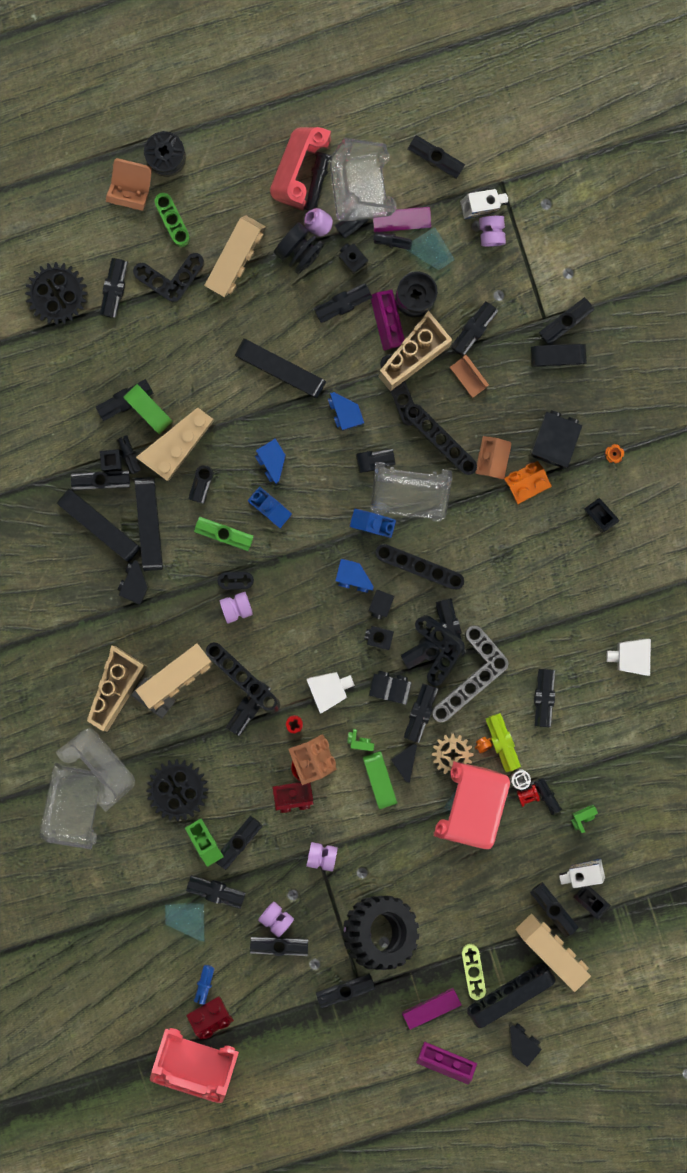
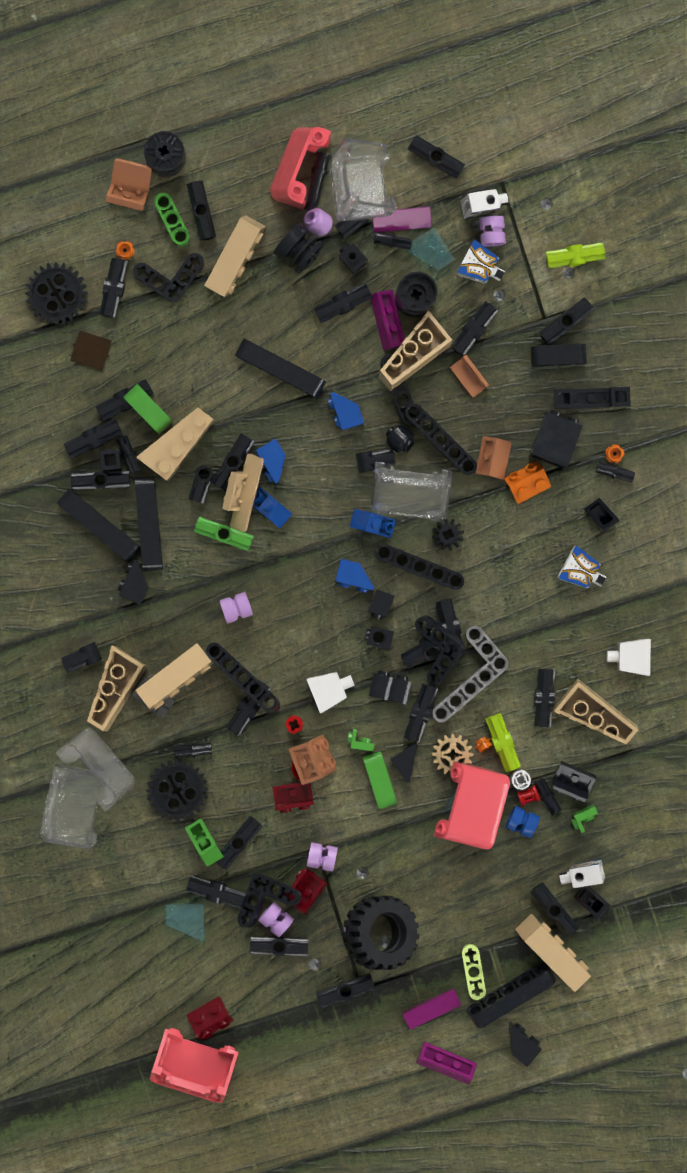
(85, 656): none -> black piece
(91, 350): none -> dark brown piece
(93, 438): none -> black piece
(125, 245): none -> orange plate
(193, 750): none -> black axle
(203, 222): none -> black piece
(204, 984): blue axle -> none
(235, 575): black beam -> none
(239, 450): none -> black piece
(242, 492): none -> tan bracket
(261, 893): none -> black beam
(310, 887): none -> dark red bracket
(400, 439): none -> black head
(450, 540): none -> black gear
(480, 264): none -> torso
(522, 822): none -> blue wheel
(573, 781): none -> black bracket
(575, 255): none -> lime piece
(581, 569): none -> torso
(590, 709): none -> tan wedge
(591, 398): none -> black slope
(615, 471): none -> black axle

